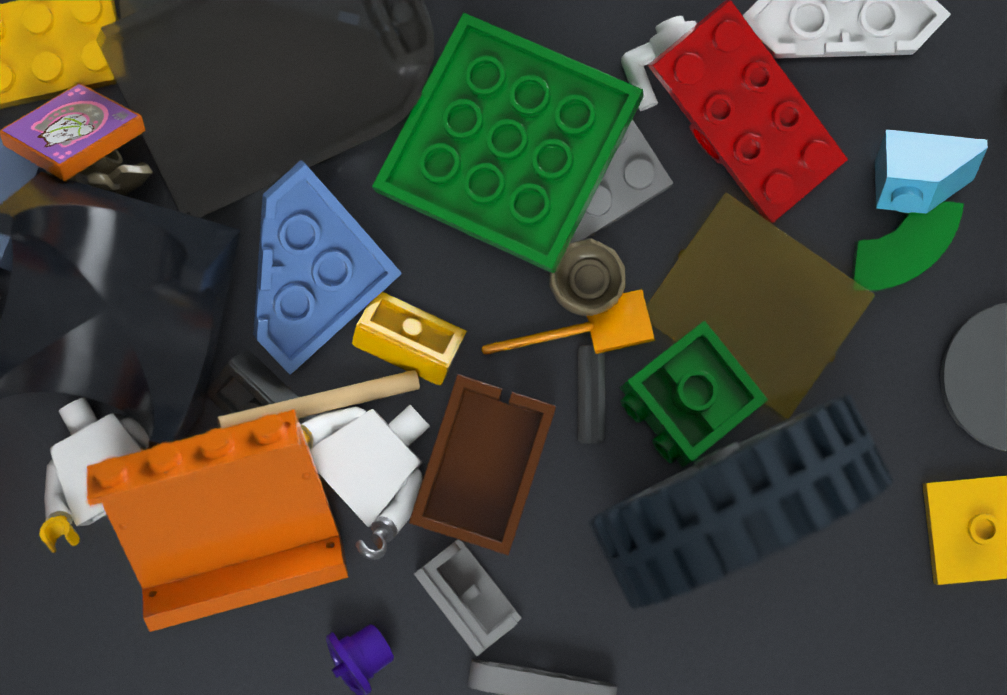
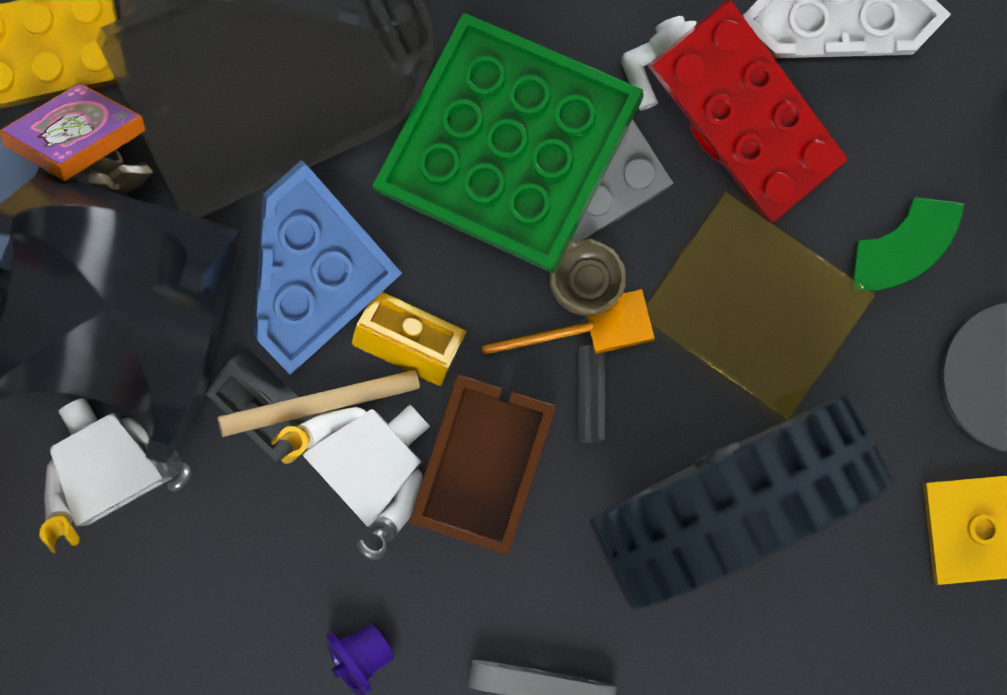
(221, 519): orange panel -> none
(468, 596): light grey hinge -> none
(691, 395): green plate -> none
(923, 169): medium azure slope -> none

